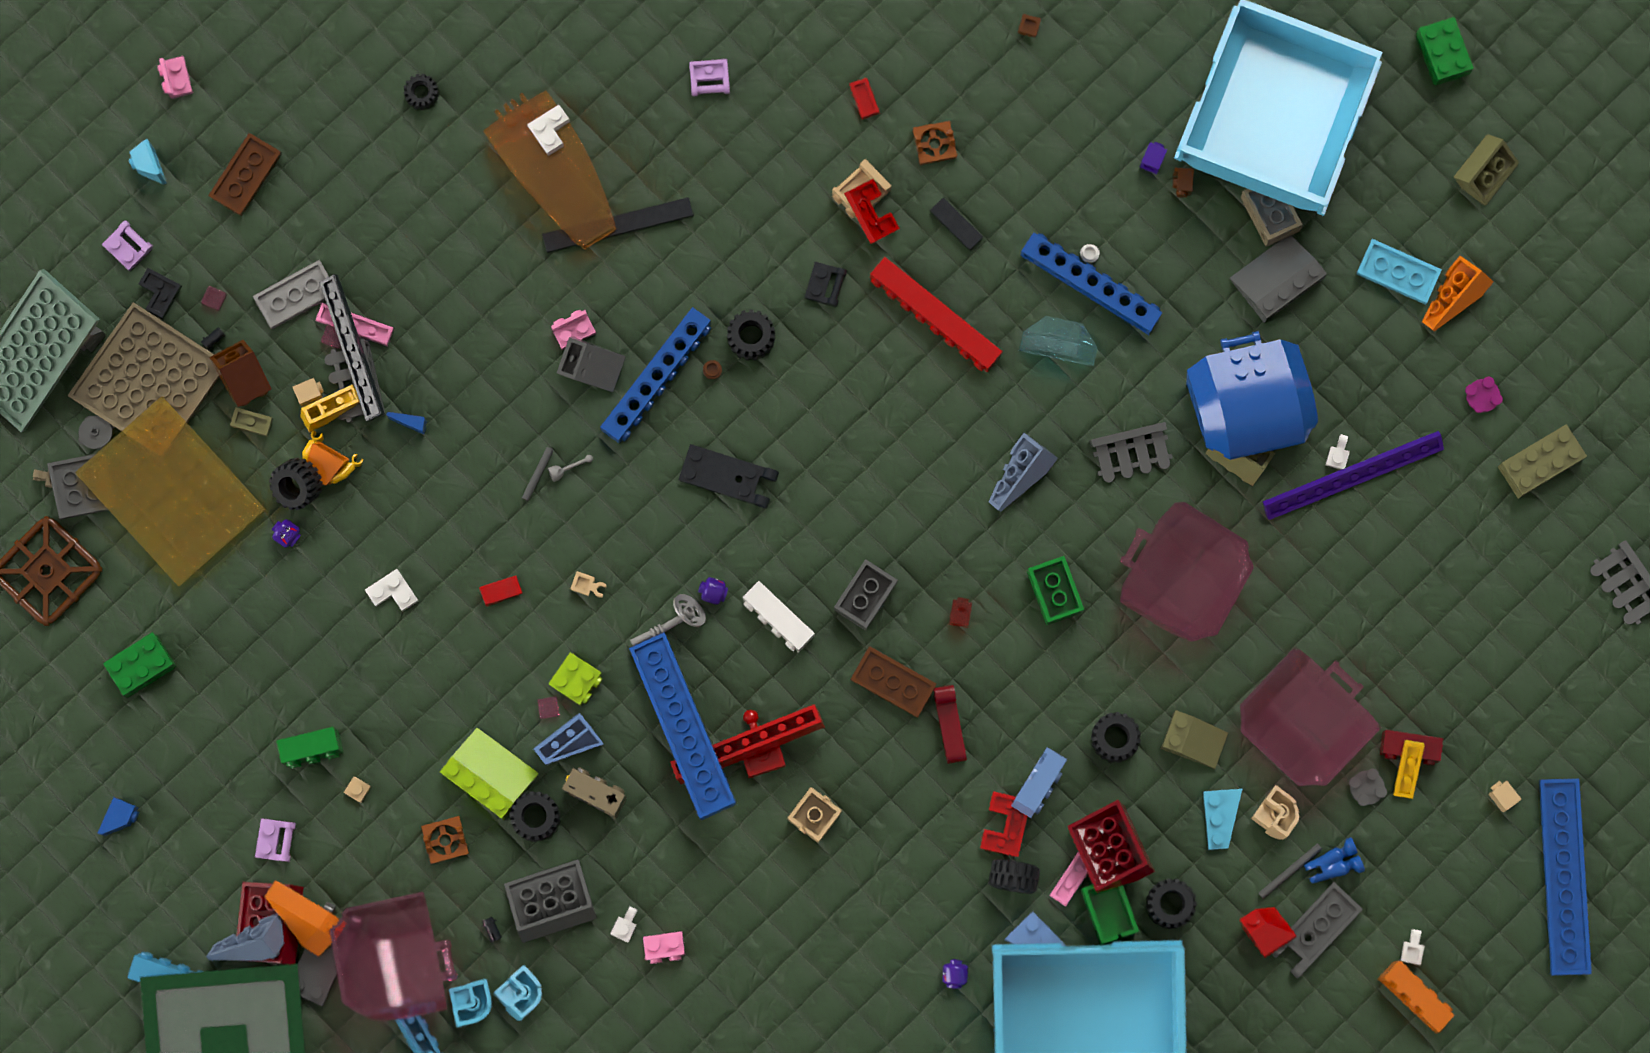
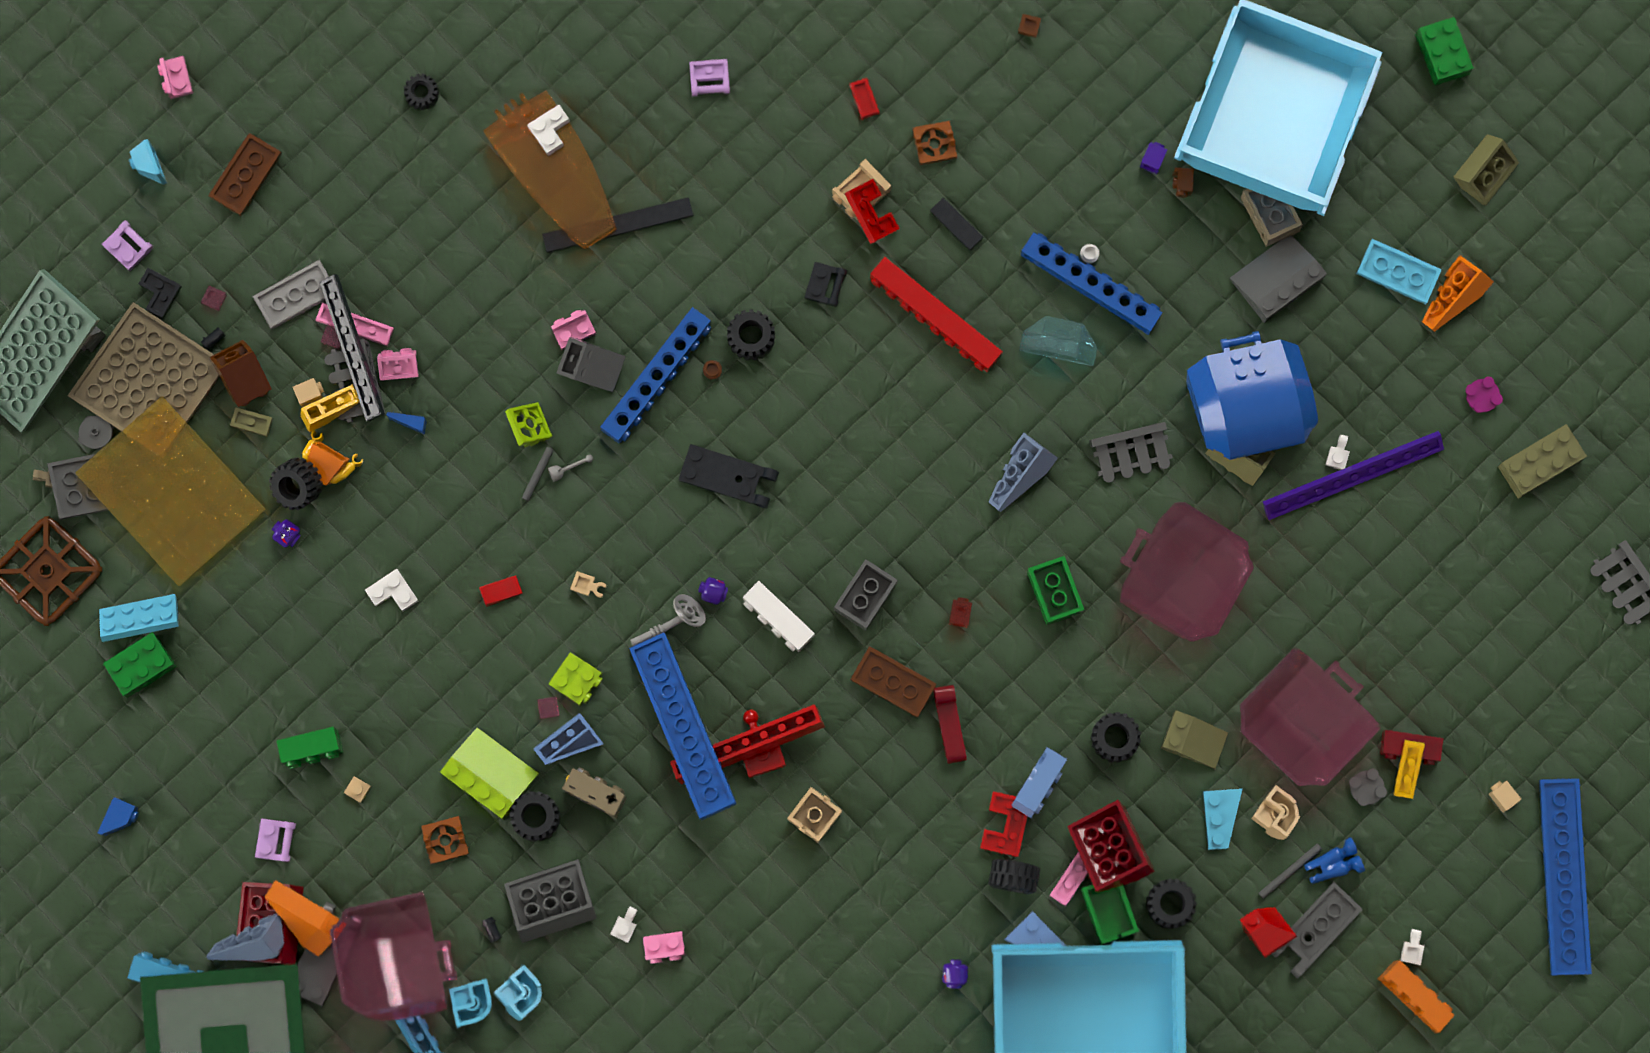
(138, 617): none -> medium azure plate
(397, 364): none -> bright pink bracket
(535, 438): none -> lime piece

